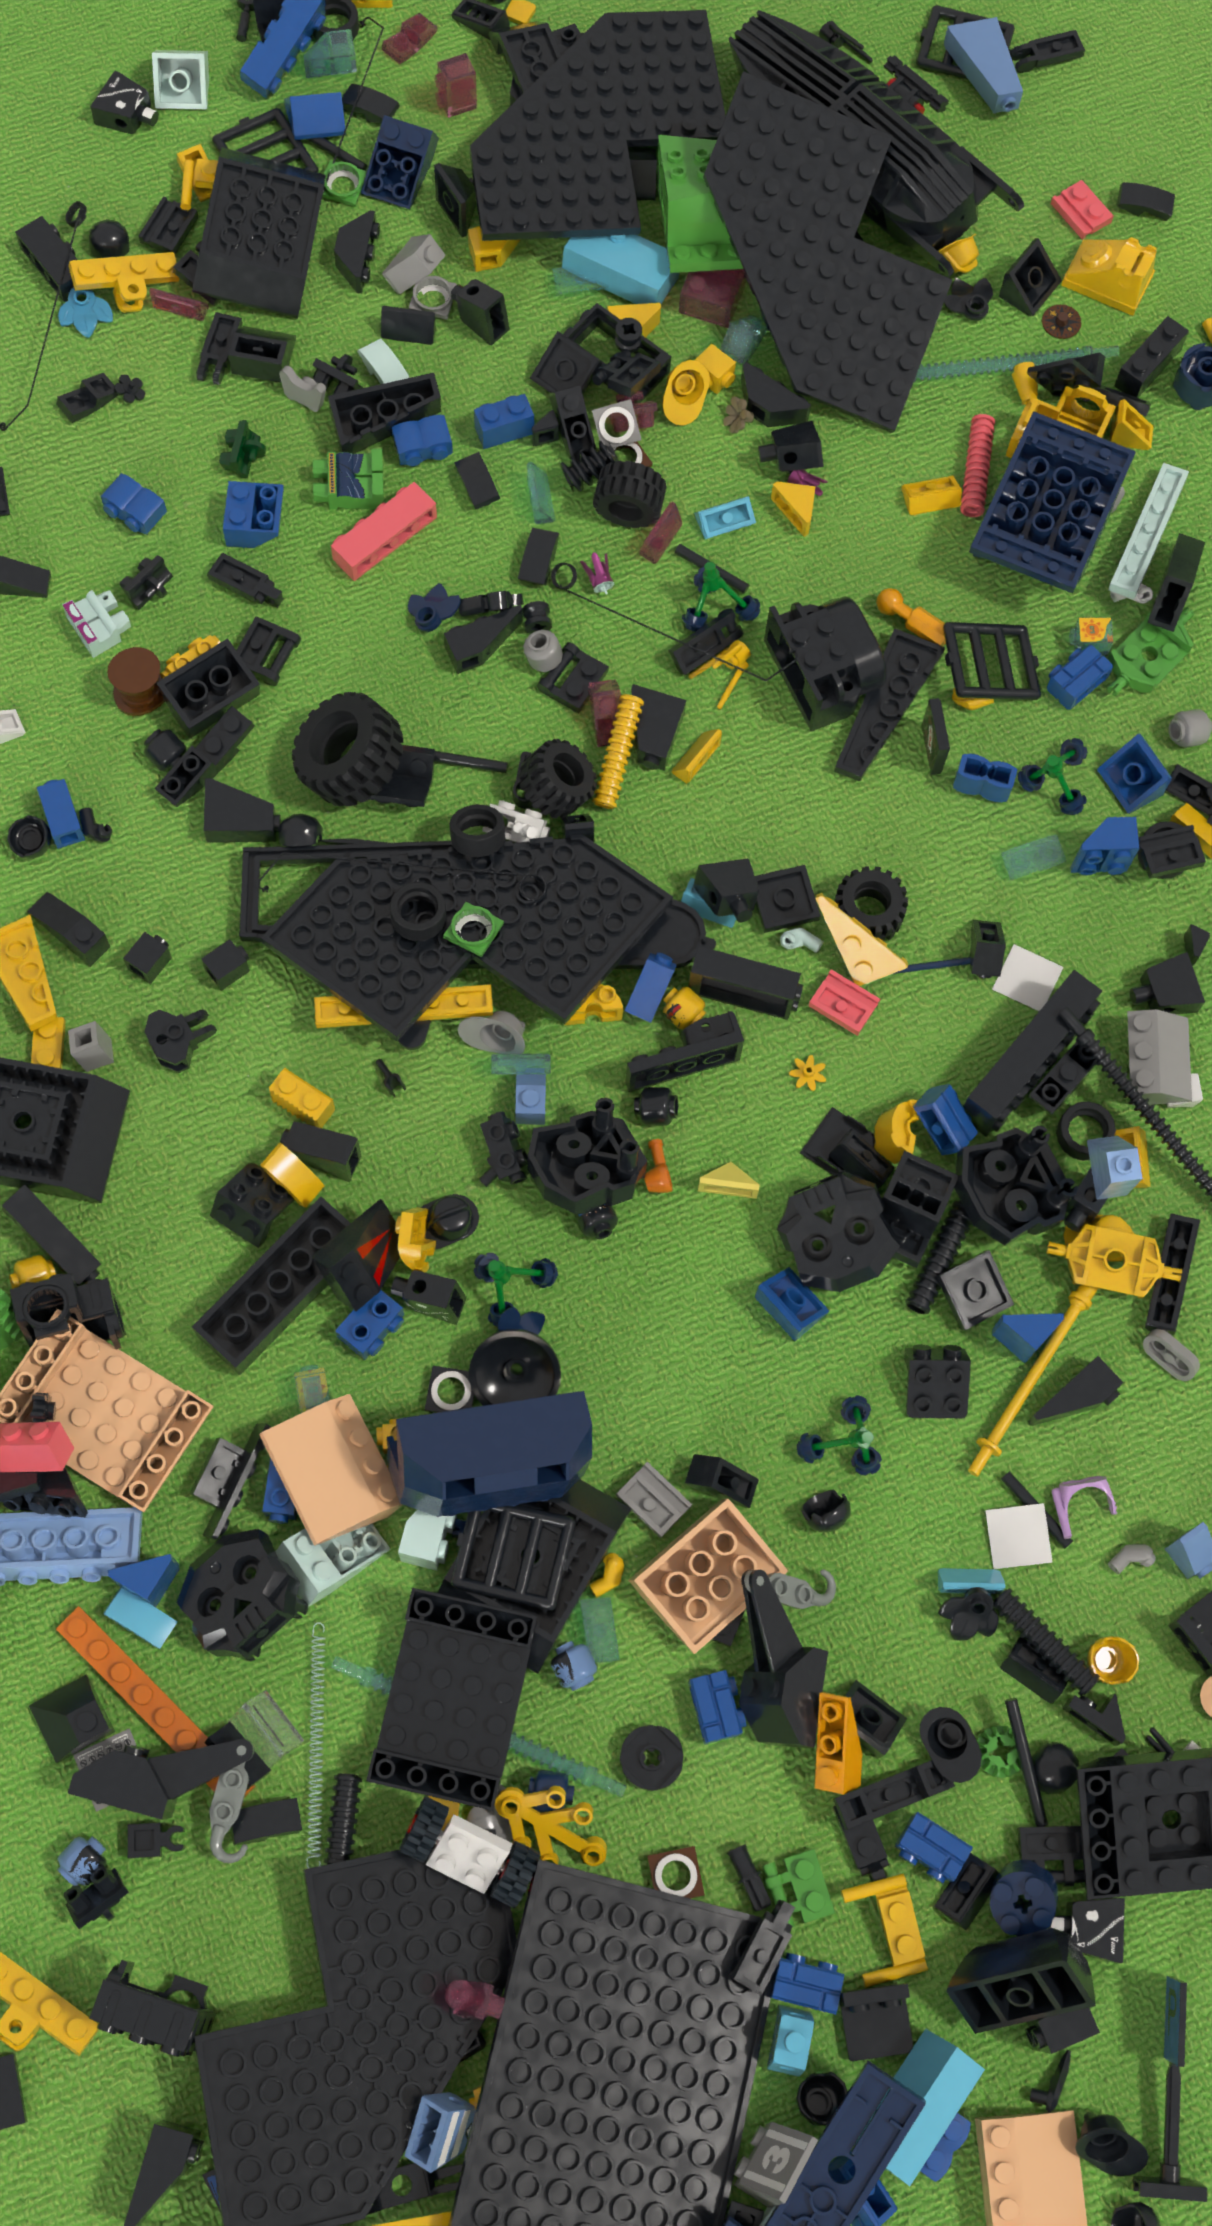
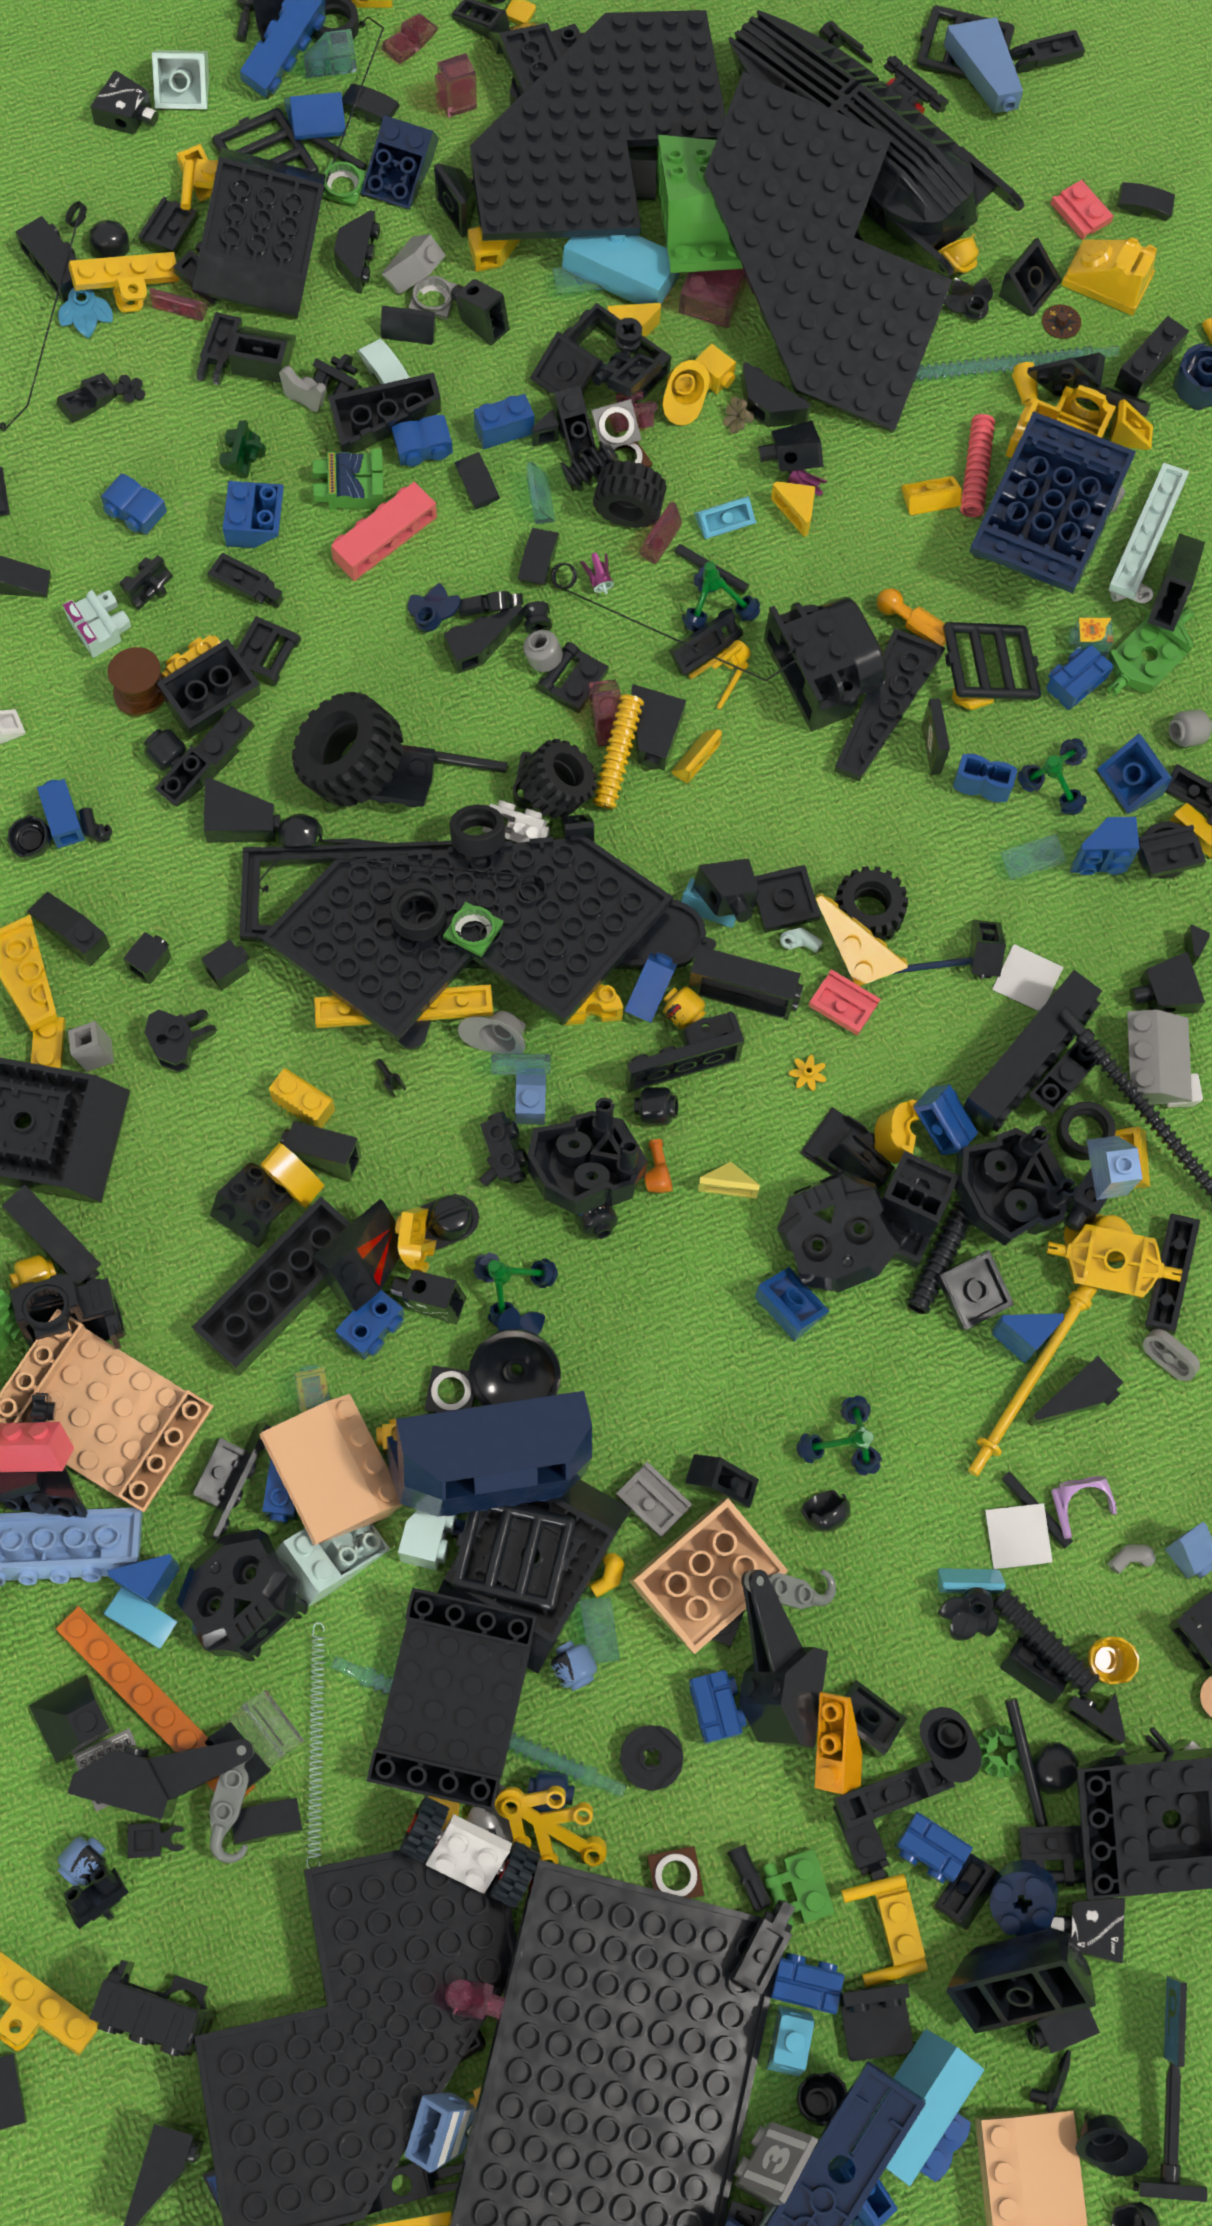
(343, 1818): black piece -> none
(743, 338): clear light blue slope -> none
(937, 1381): black bracket -> none

